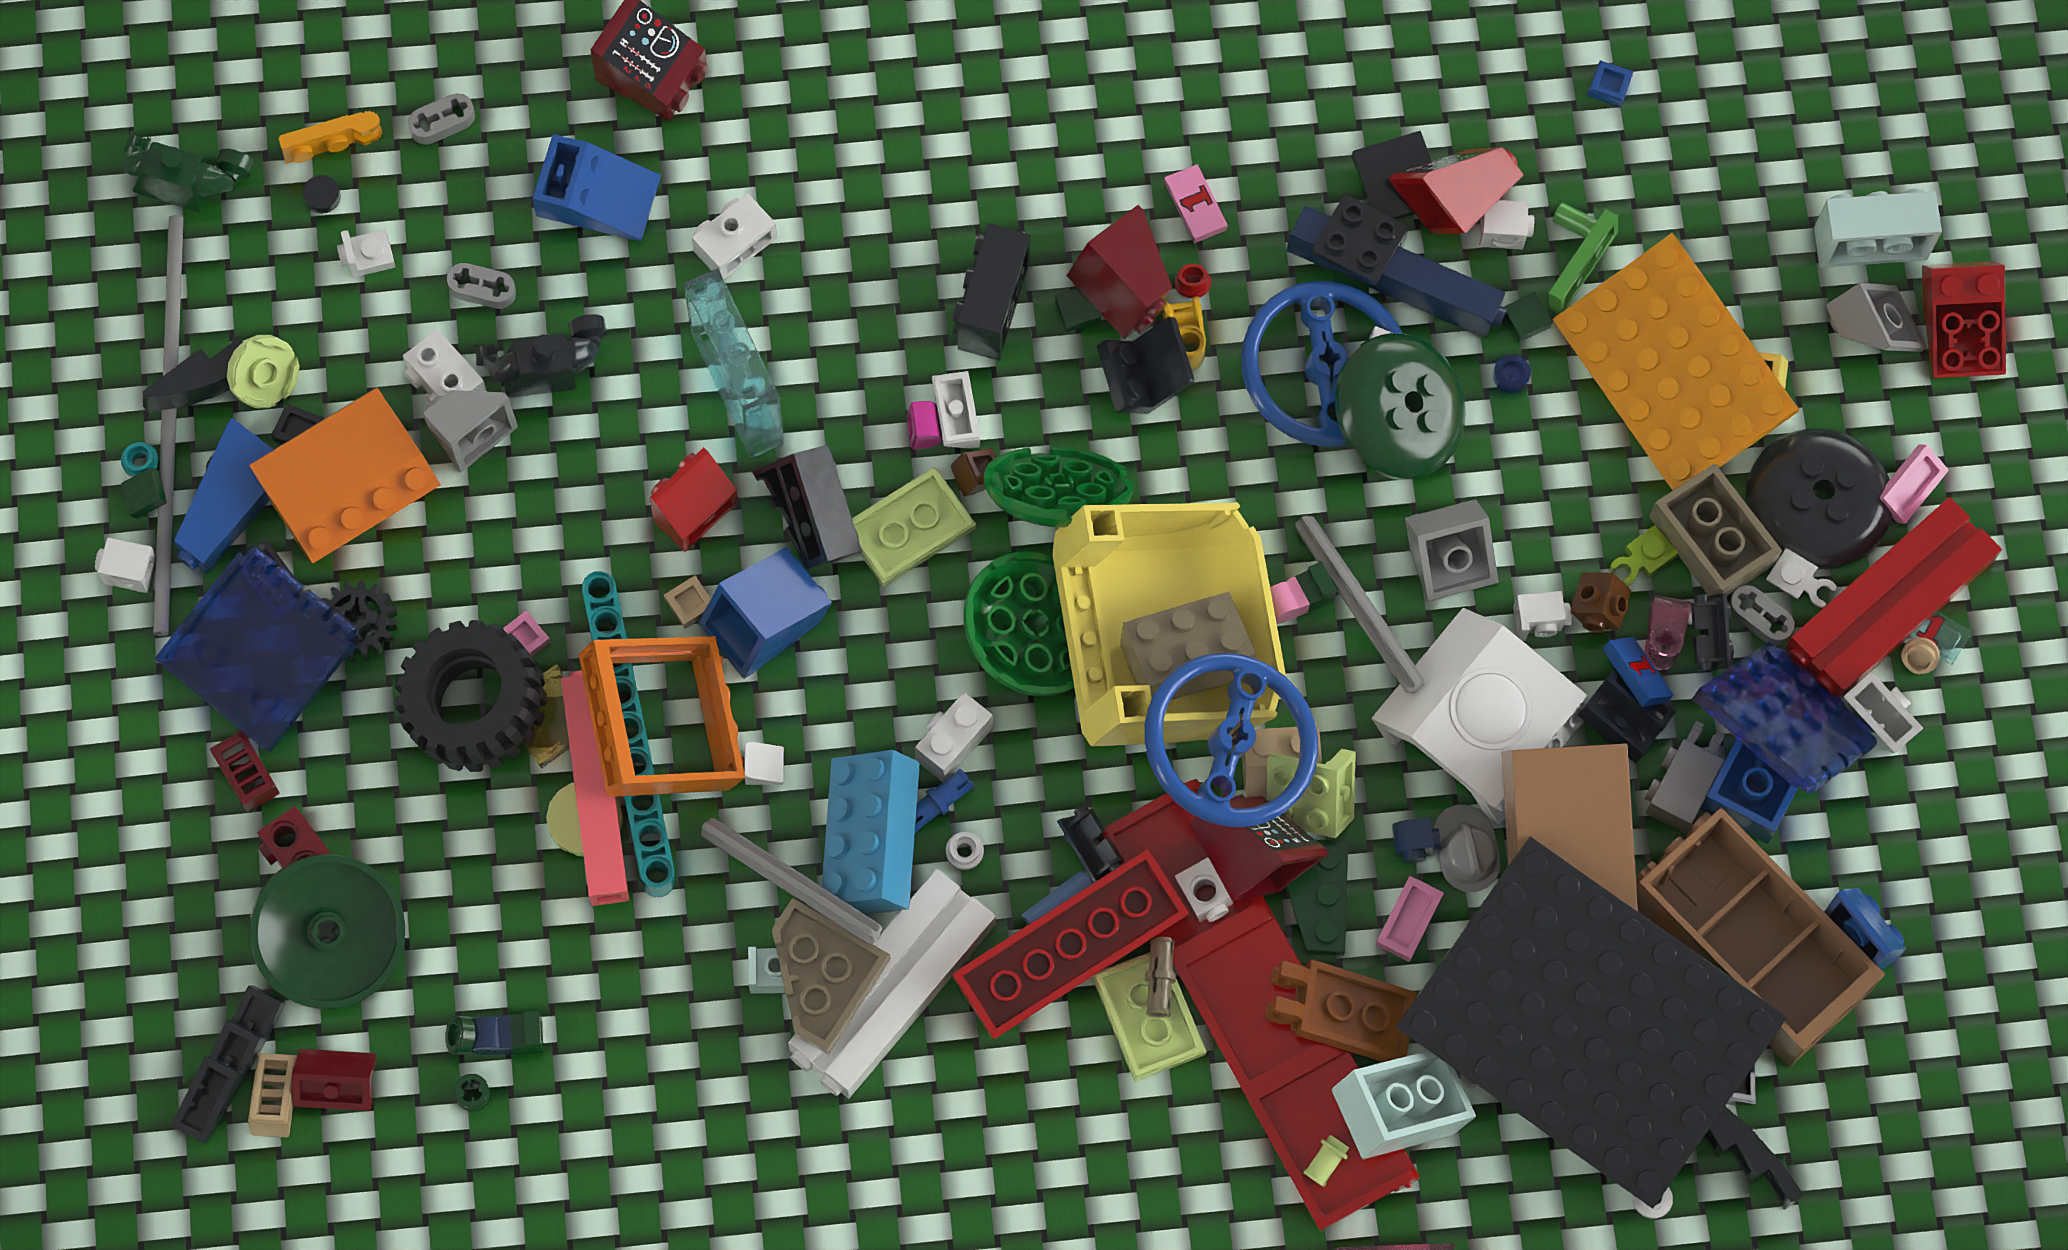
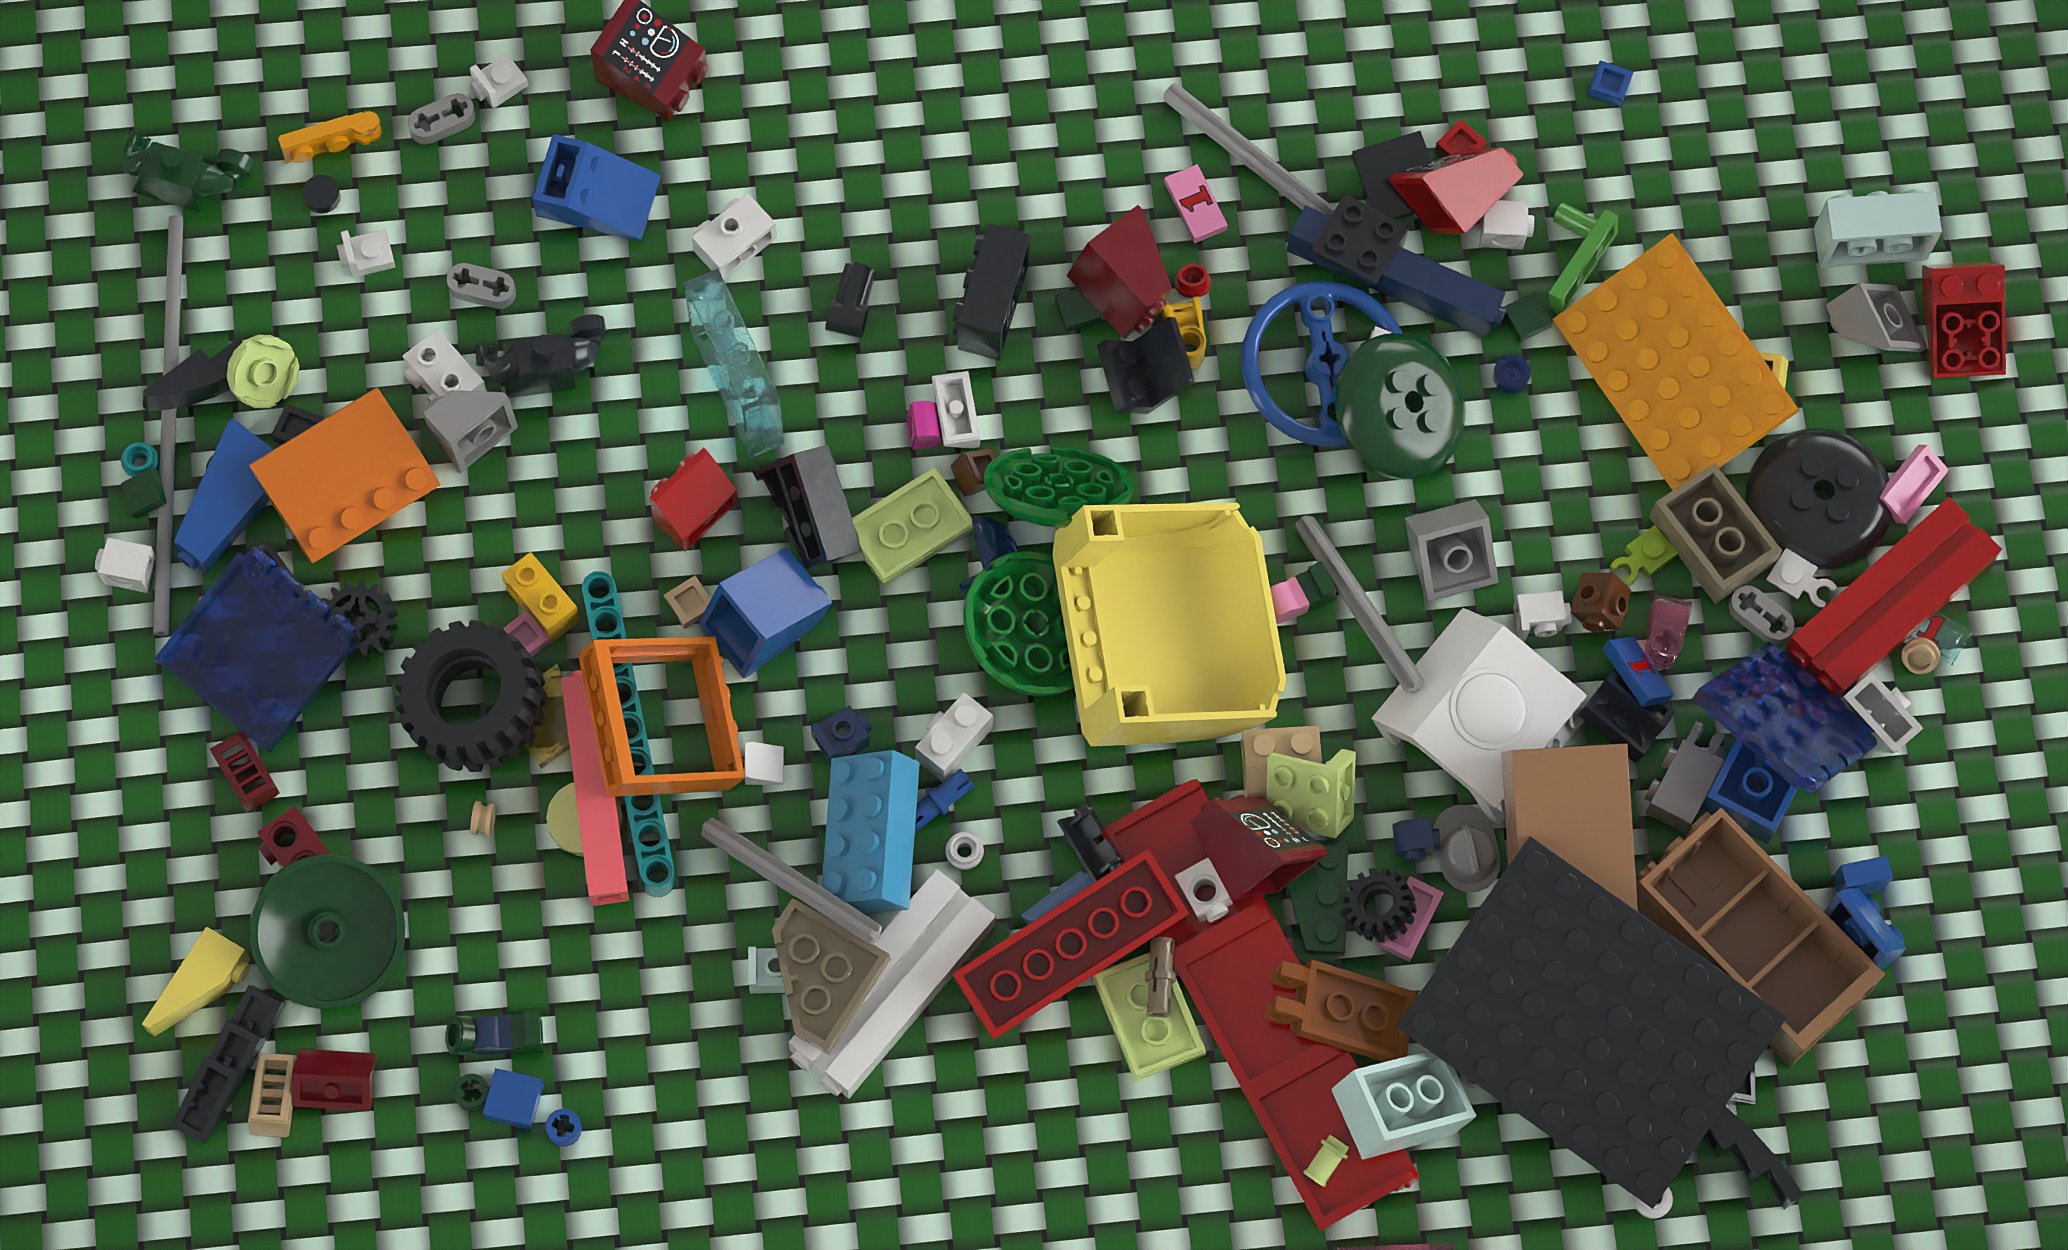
(203, 977): none -> light yellow slope
(483, 818): none -> tan bush
(497, 81): none -> white bracket
(513, 1099): none -> blue piece
(540, 596): none -> yellow brick
(574, 1122): none -> blue bush
(836, 745): none -> dark blue brick
(850, 310): none -> black piece
(992, 542): none -> piece
(1174, 636): dark tan brick -> none
(1243, 735): blue piece -> none
(1244, 150): none -> light grey axle
(1390, 921): none -> black tyre
(1460, 138): none -> red tile
(1715, 649): black hinge -> none
(1867, 875): none -> blue piece

